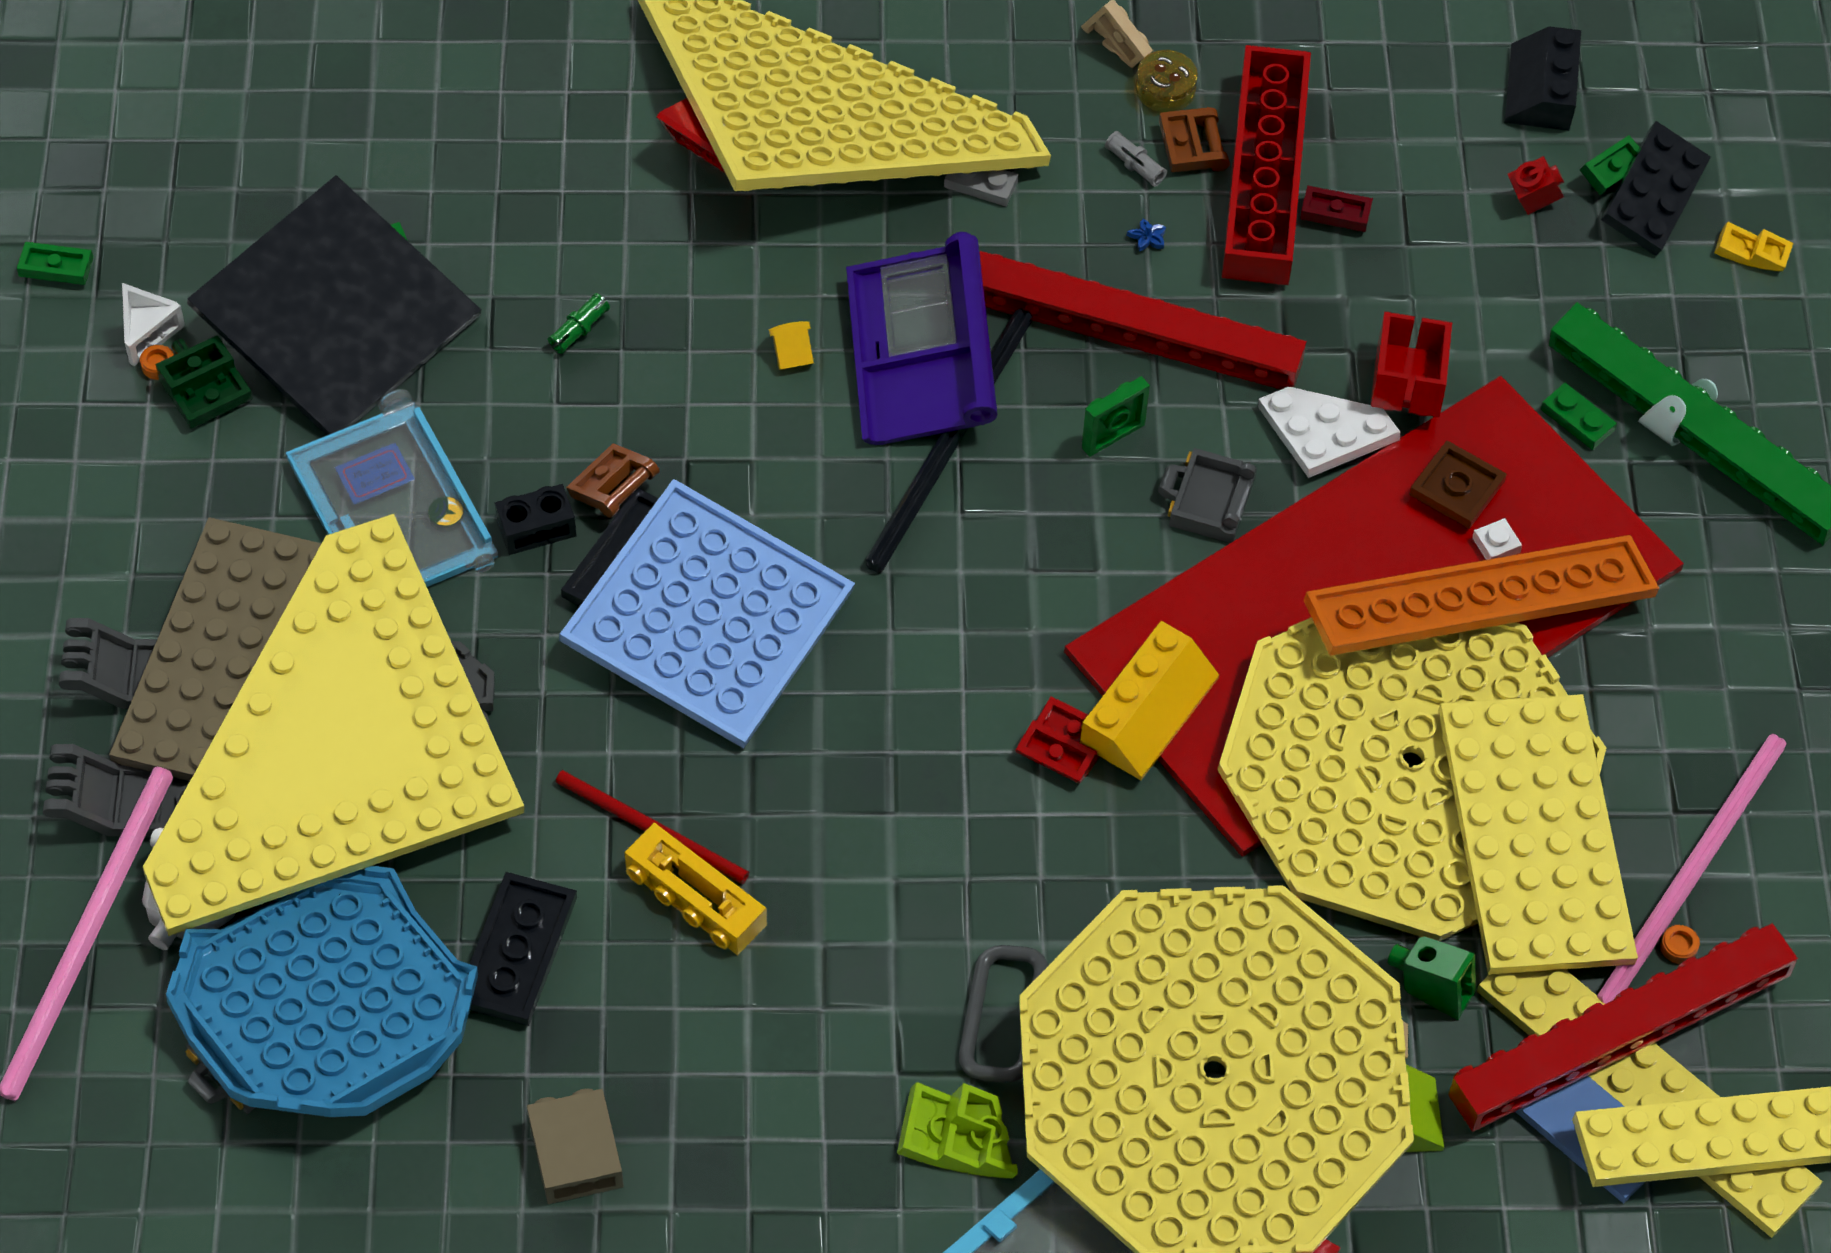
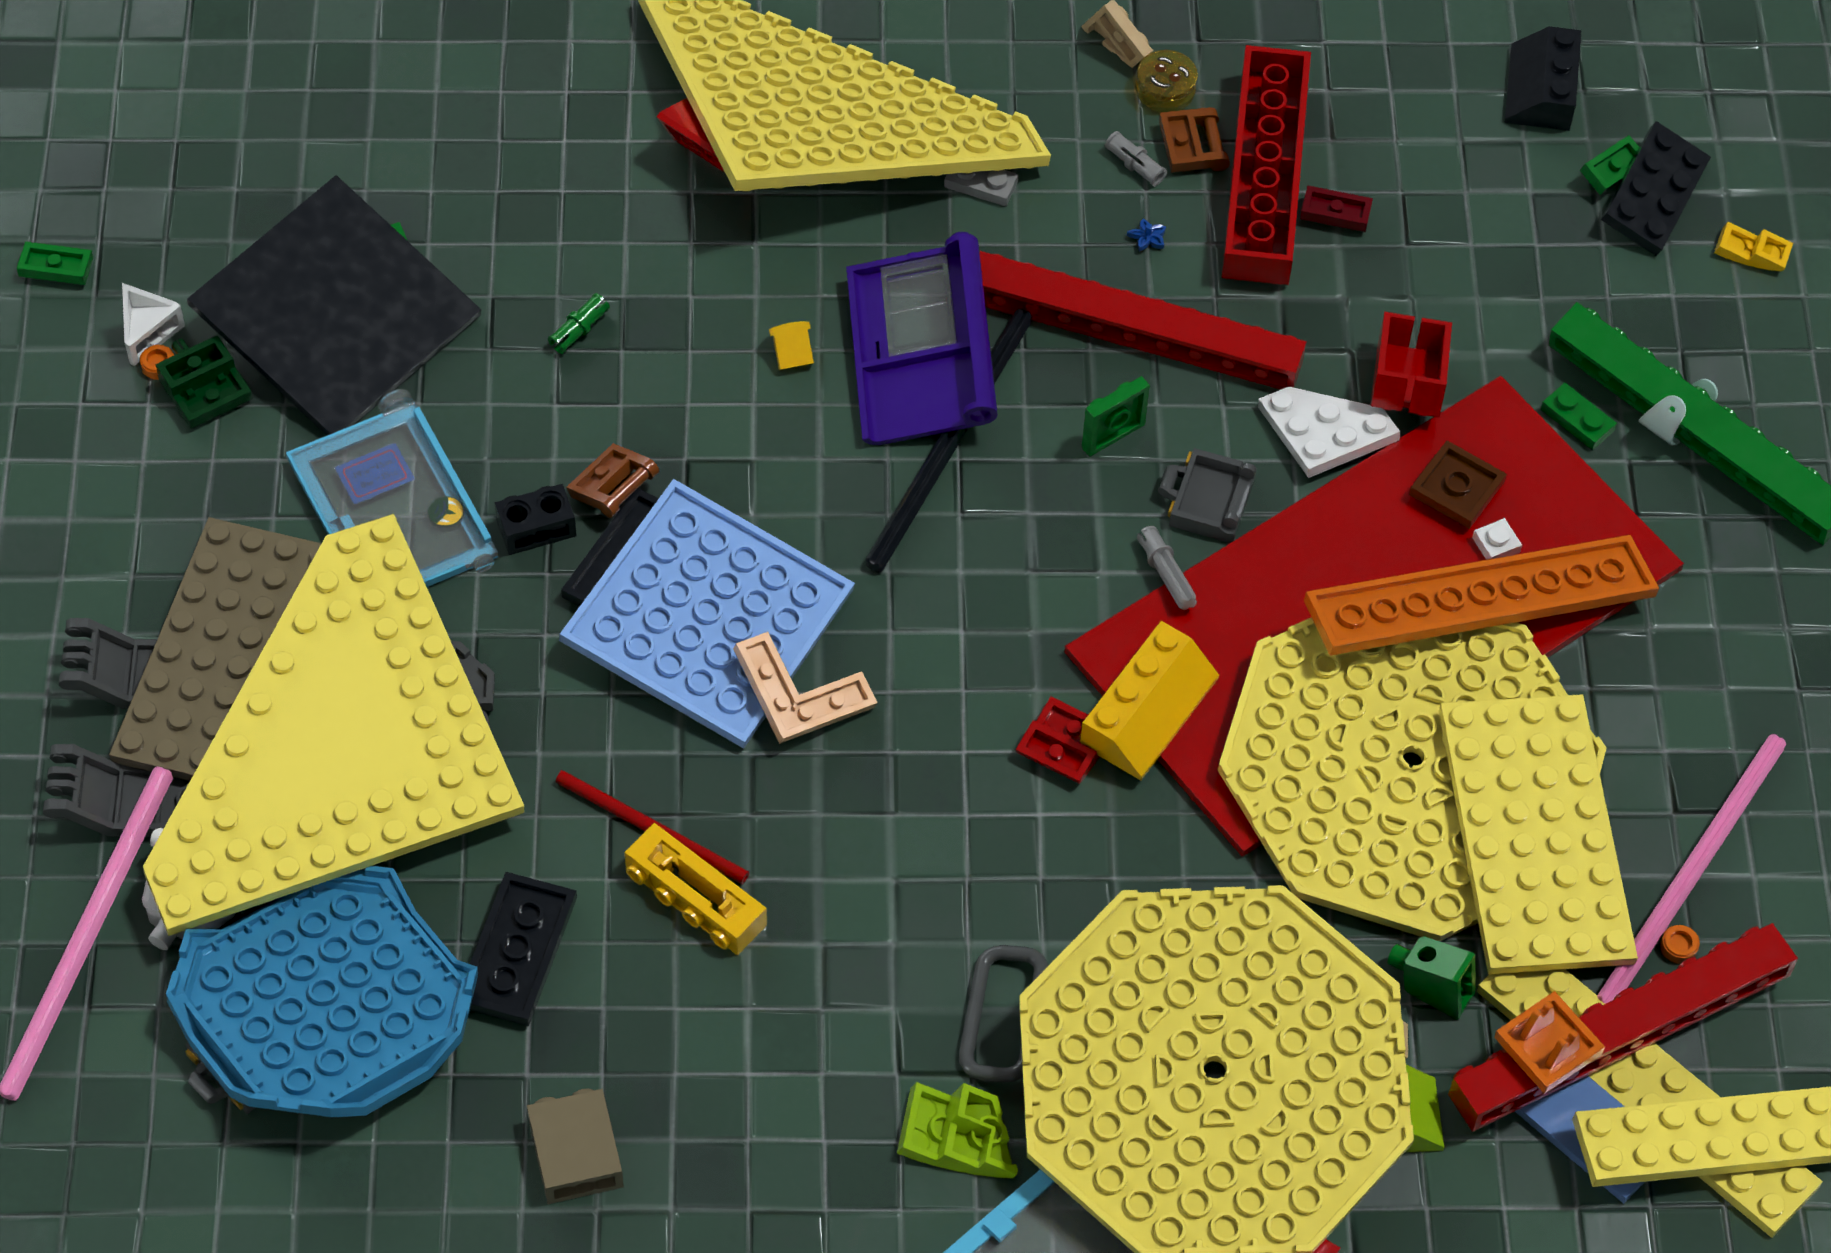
(785, 709): none -> light nougat plate
(1161, 557): none -> light grey axle
(1536, 184): red brick -> none
(1549, 1042): none -> orange plate

